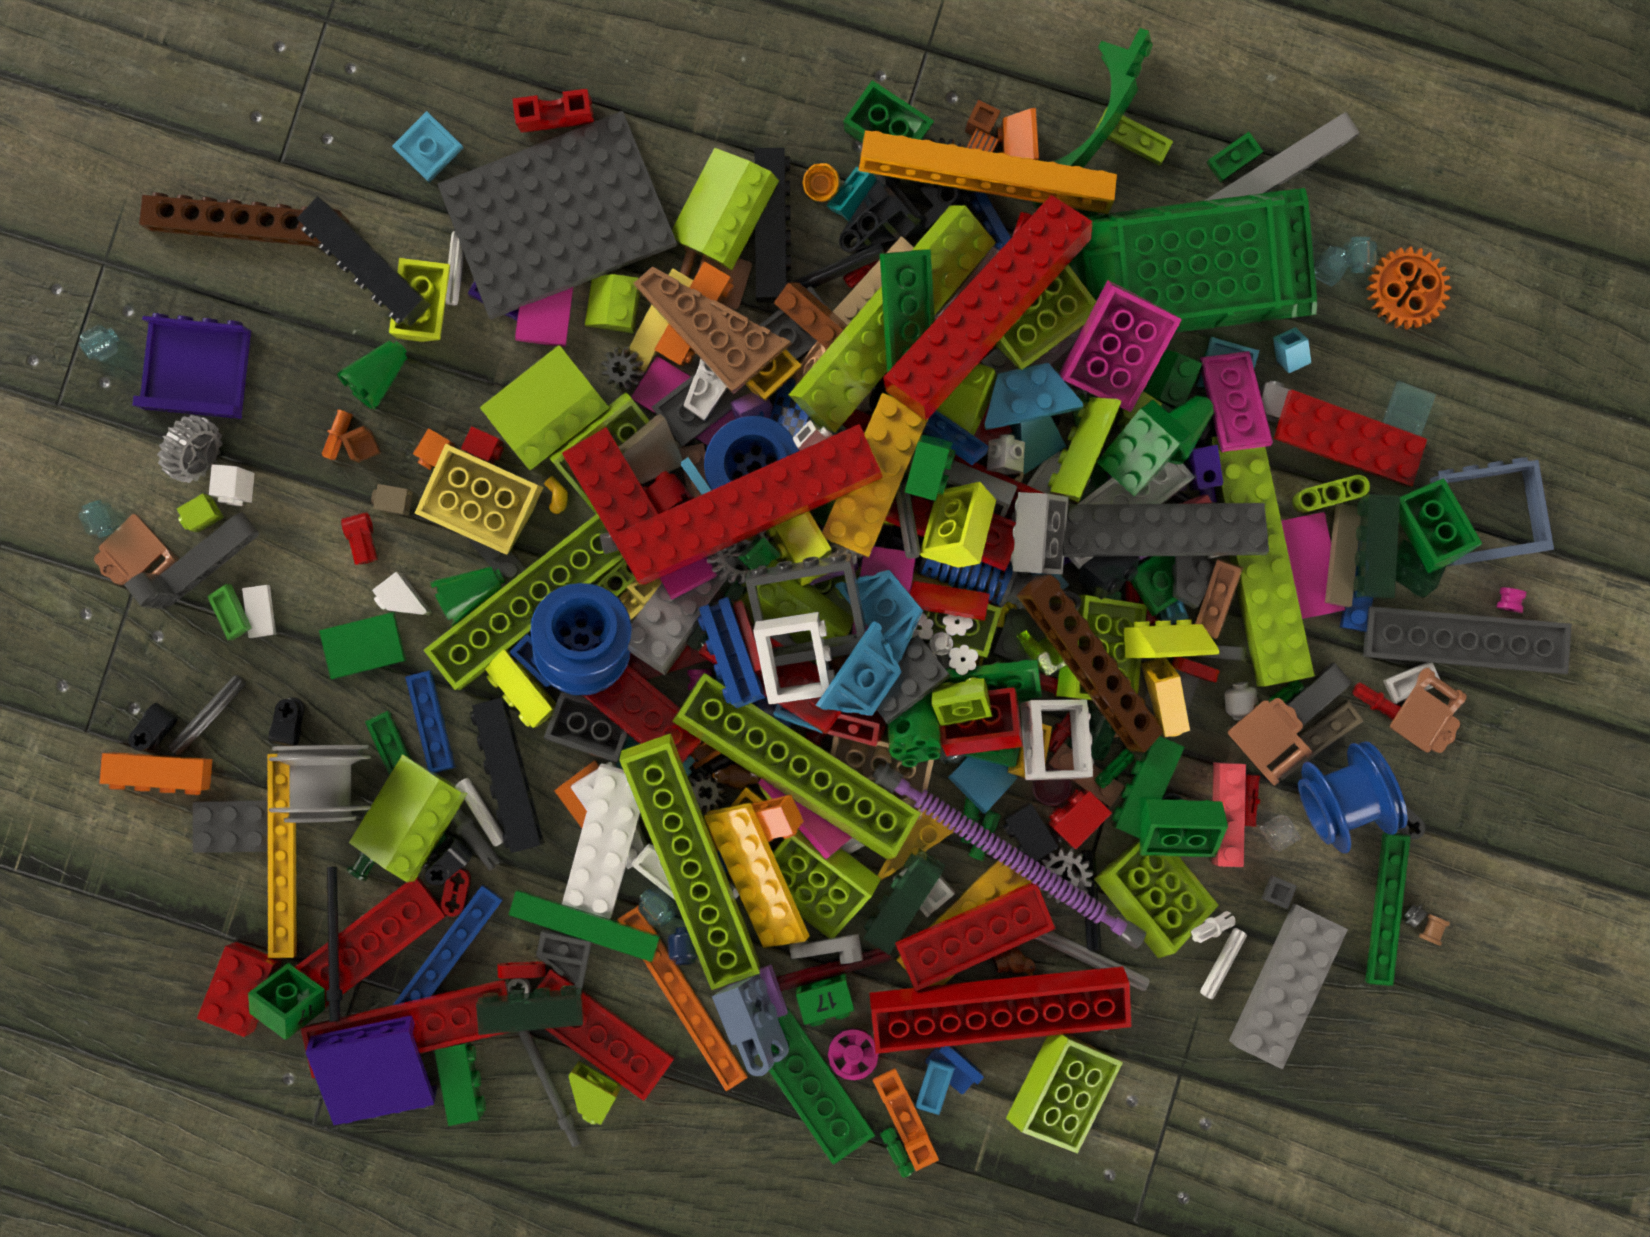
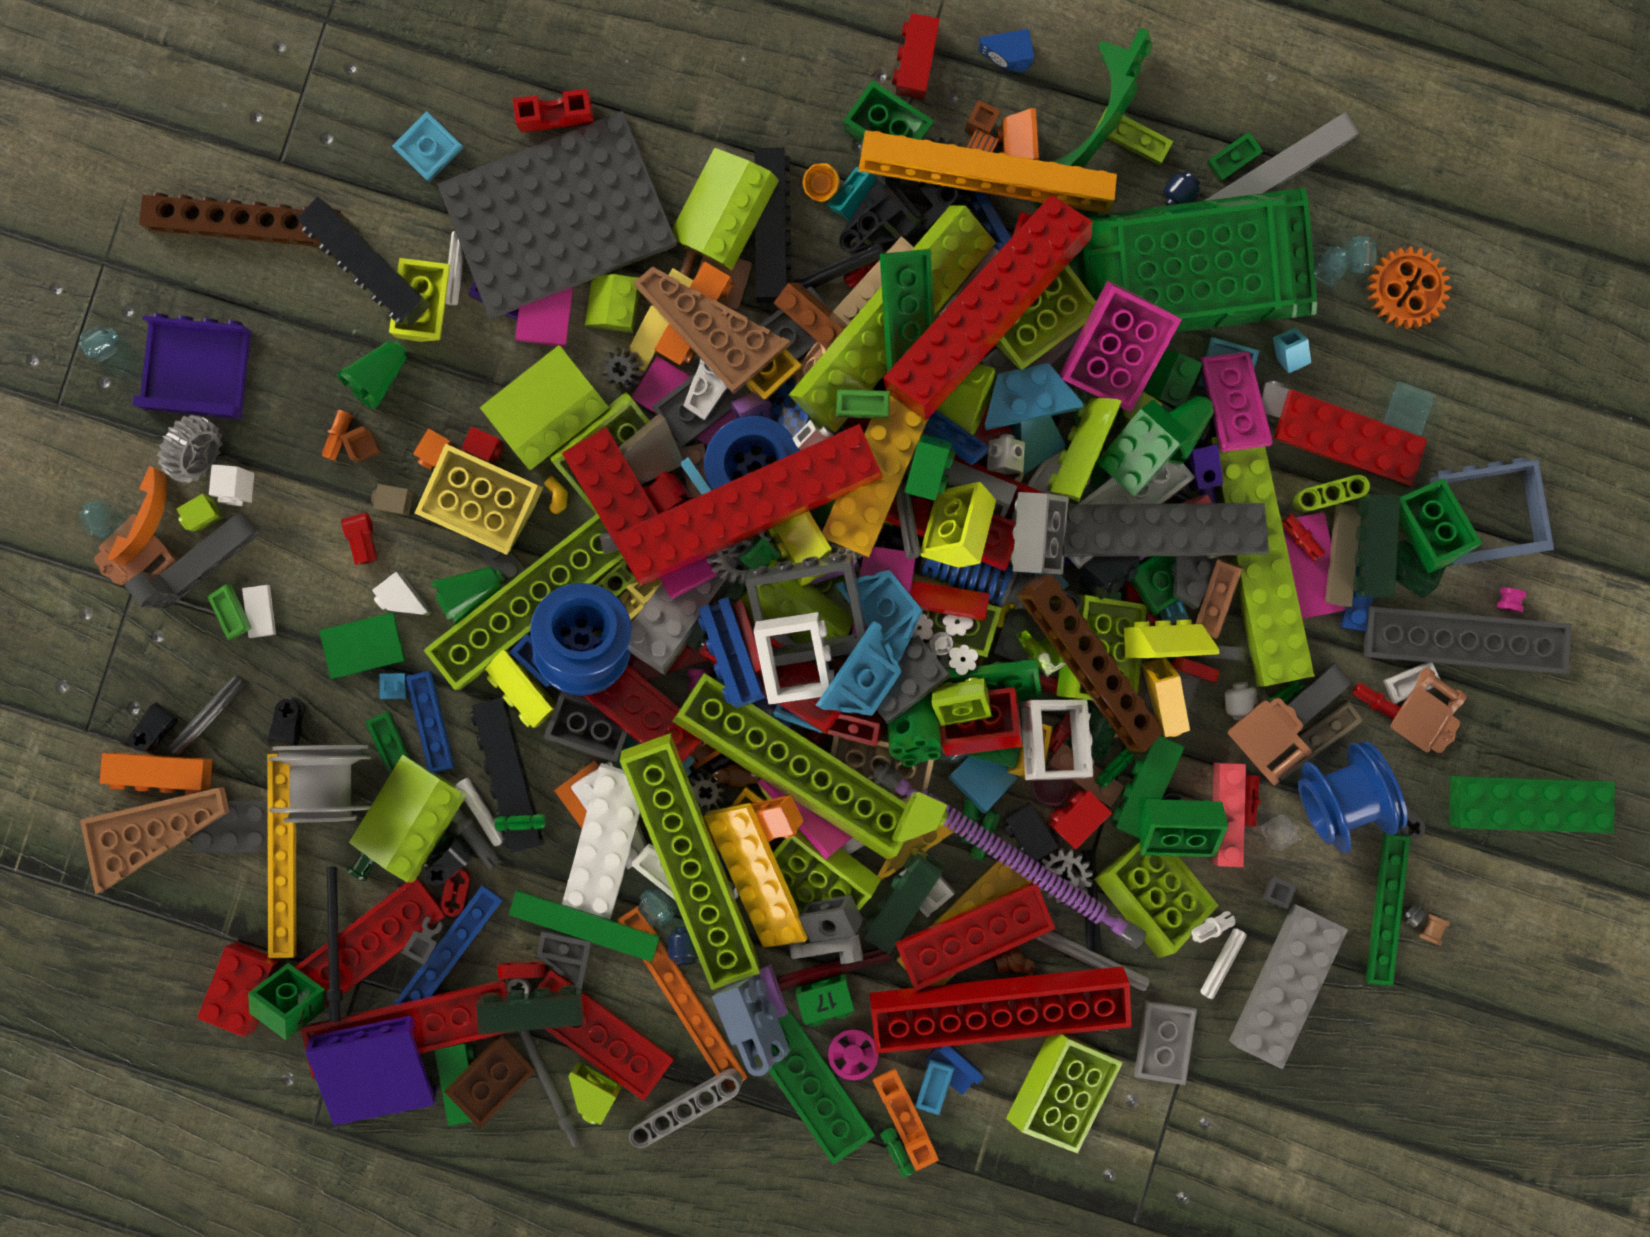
(135, 836): none -> medium nougat wing
(147, 519): none -> orange slope
(393, 686): none -> dark azure tile
(421, 943): none -> dark grey plate
(489, 1081): none -> reddish brown tile
(520, 822): none -> green axle
(677, 1116): none -> light grey beam
(831, 919): none -> dark grey brick
(863, 404): none -> bright green tile
(916, 56): none -> red brick
(920, 817): none -> lime slope
(1009, 50): none -> blue slope
(1165, 1042): none -> light grey tile
(1182, 189): none -> dark blue head
(1302, 537): none -> red pin
(1531, 804): none -> green brick

